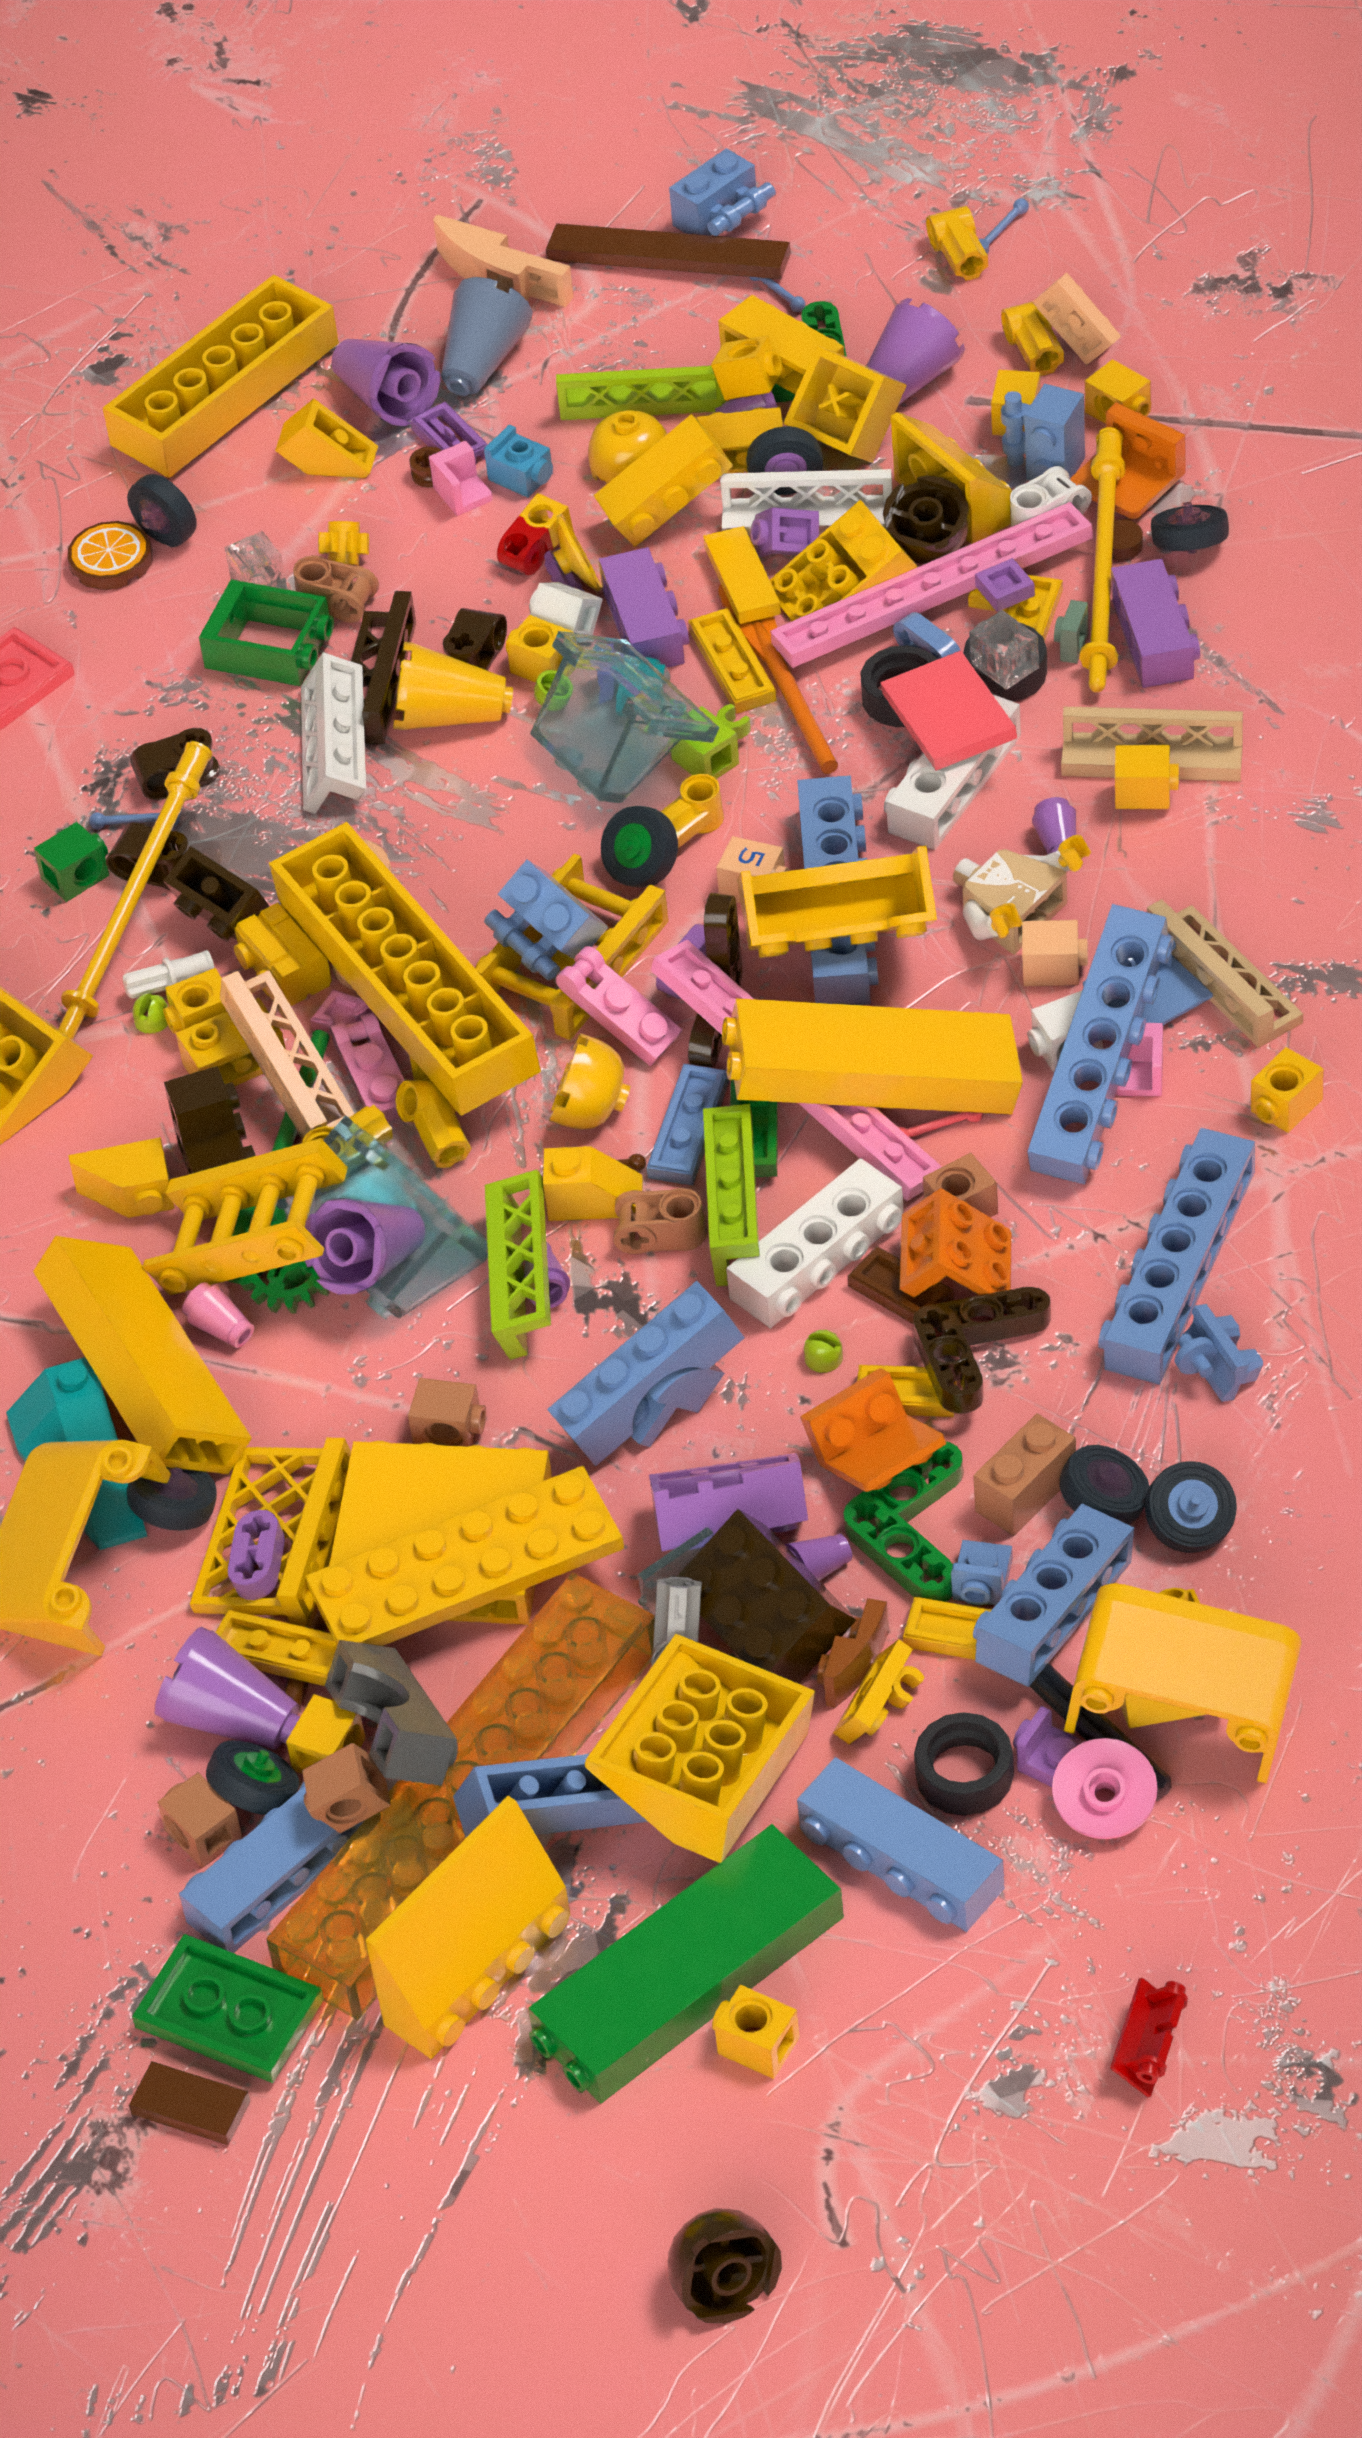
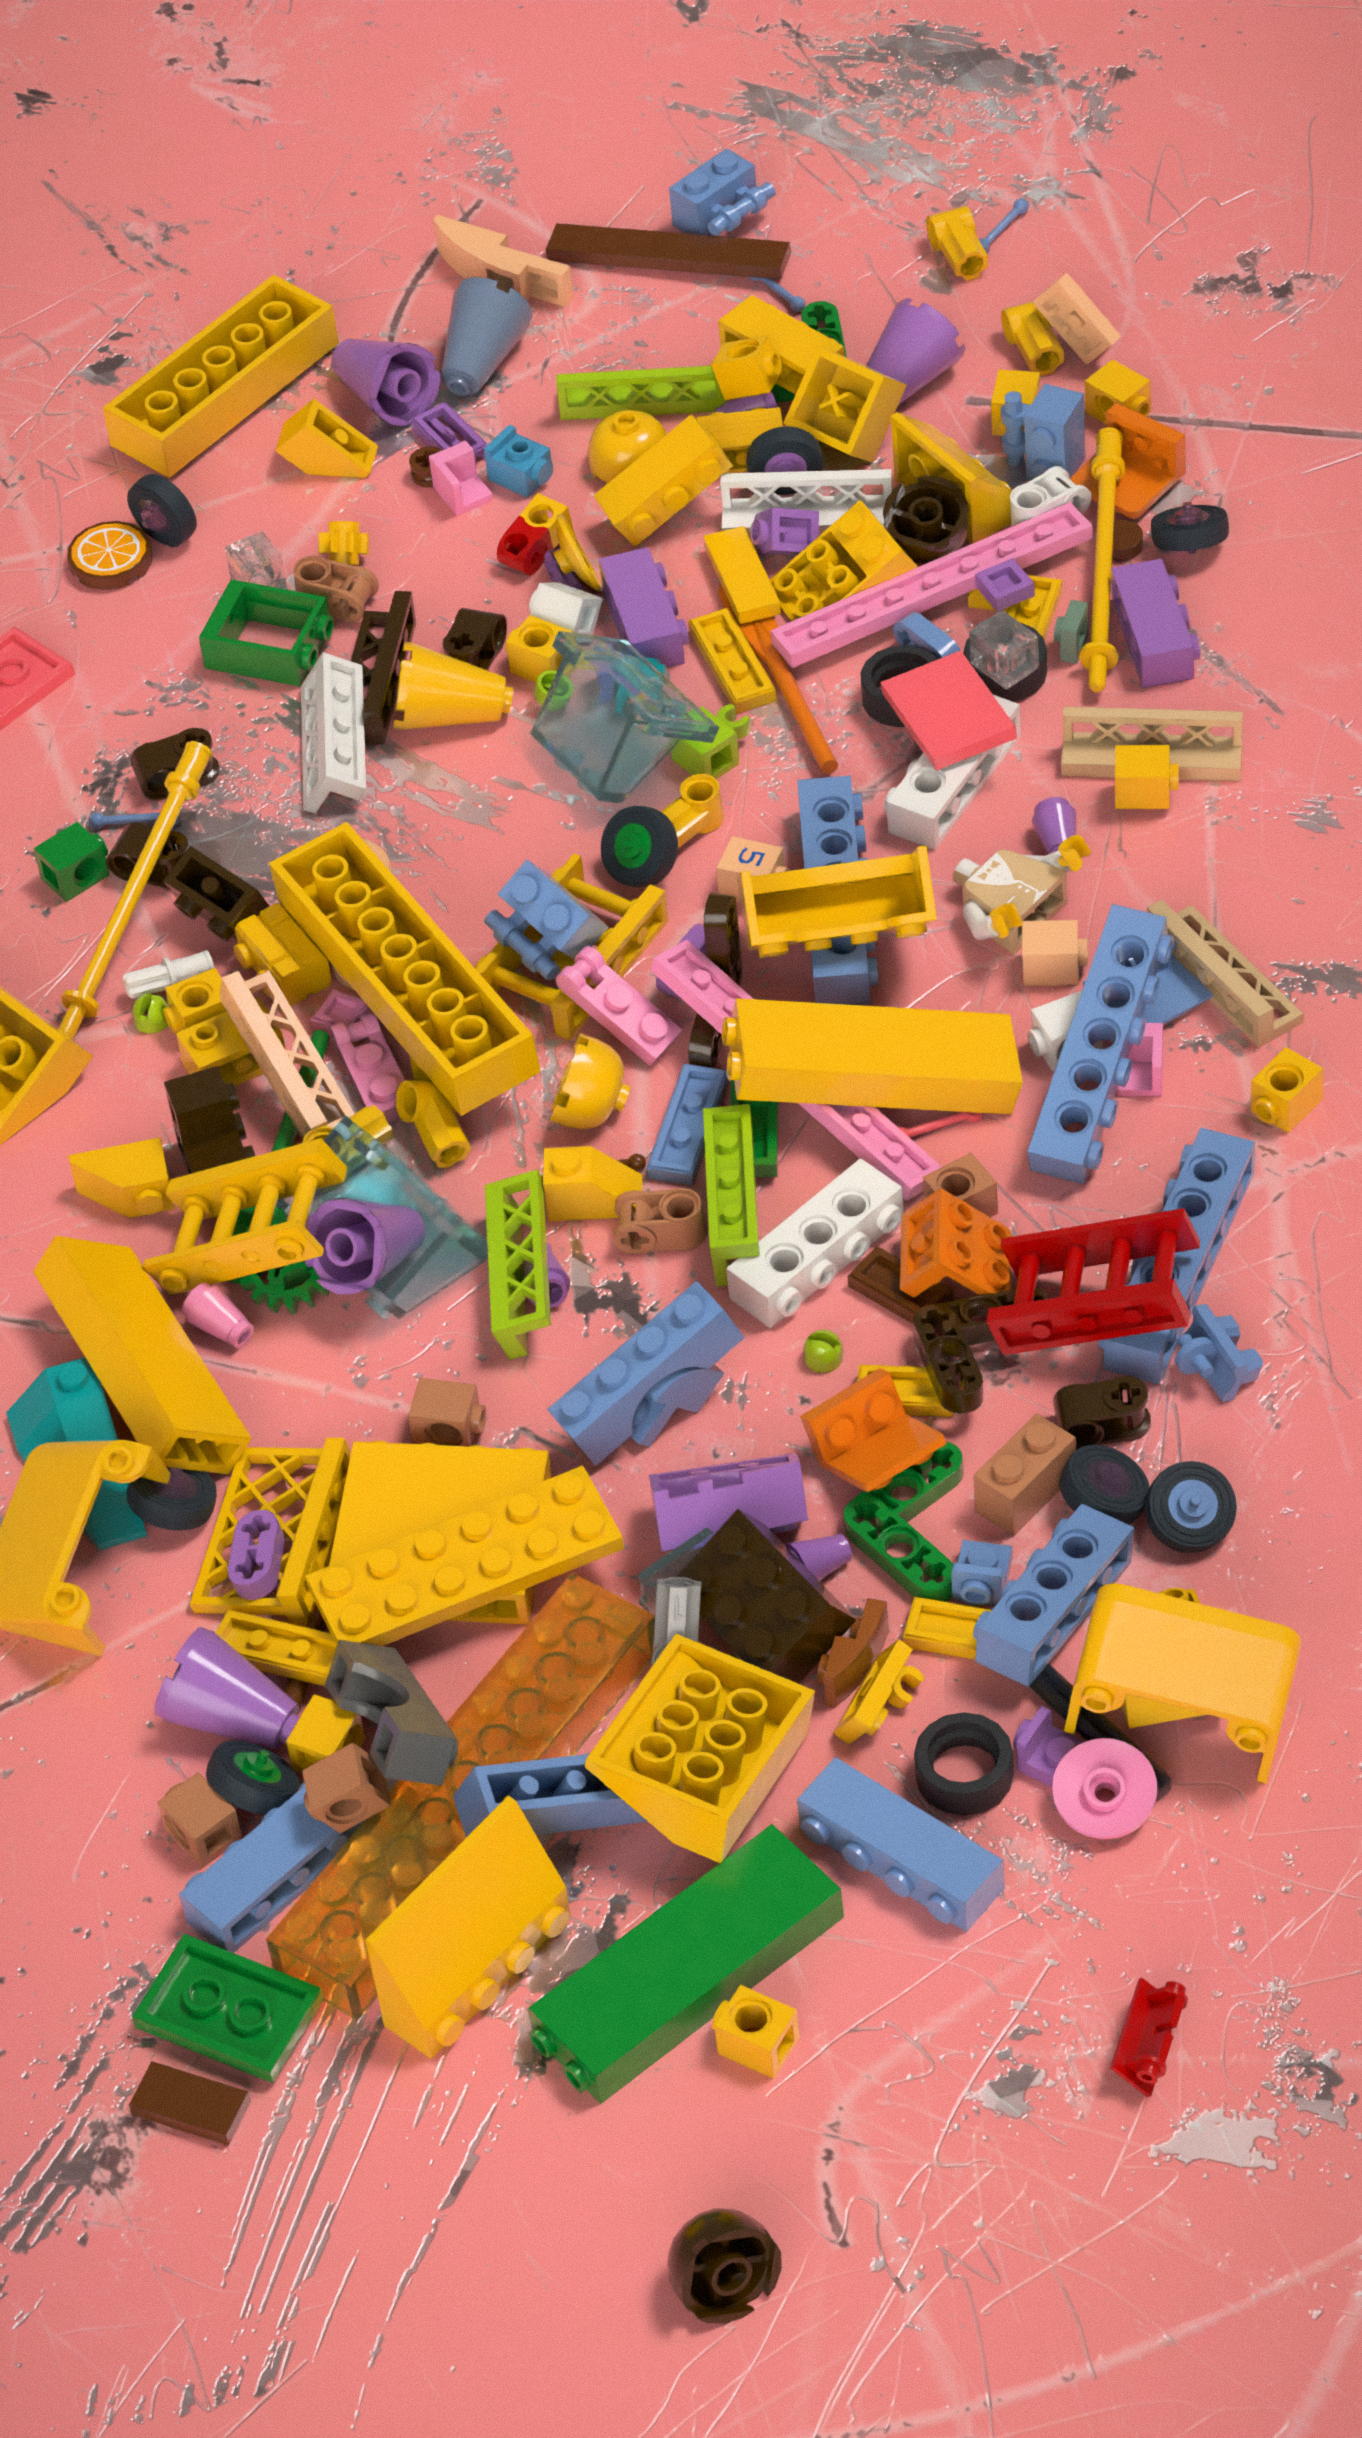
(1099, 1415): none -> dark brown piece
(1101, 1313): none -> red fence

